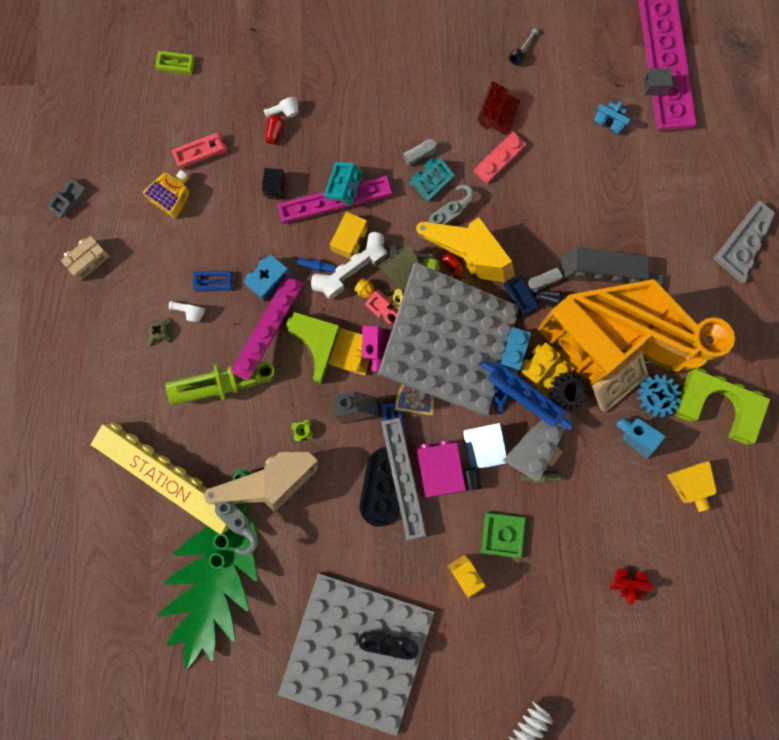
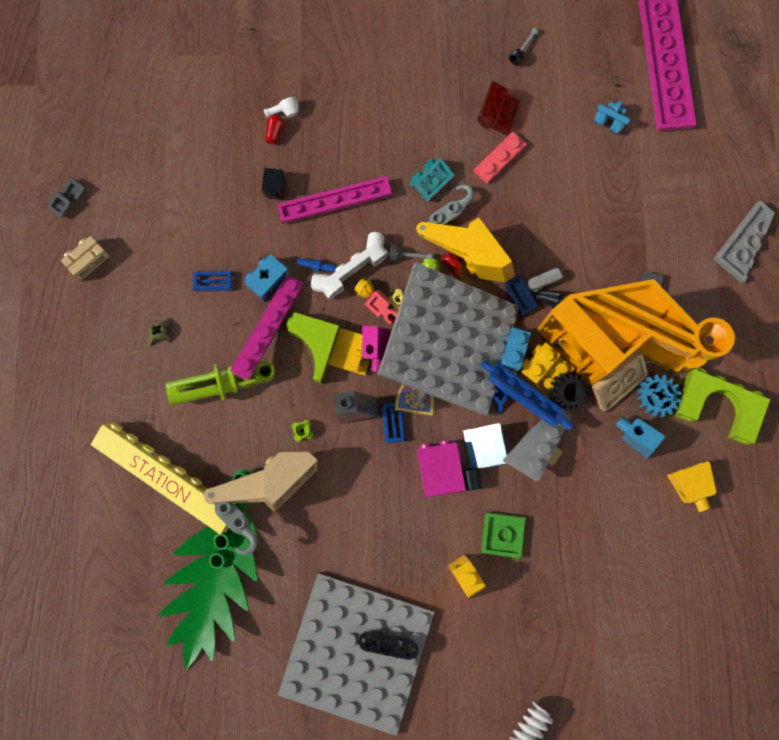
(168, 193): torso -> none
(175, 66): lime tile -> none
(193, 313): white bar -> none
(199, 150): coral plate -> none
(343, 183): teal bracket -> none
(349, 235): yellow brick -> none
(379, 497): black tile -> none
(399, 266): olive torso -> none
(403, 479): light grey tile -> none
(420, 152): light grey bar -> none
(545, 477): olive bar -> none
(604, 266): dark grey wedge -> none
(631, 589): red hips -> none
(658, 81): dark grey brick -> none

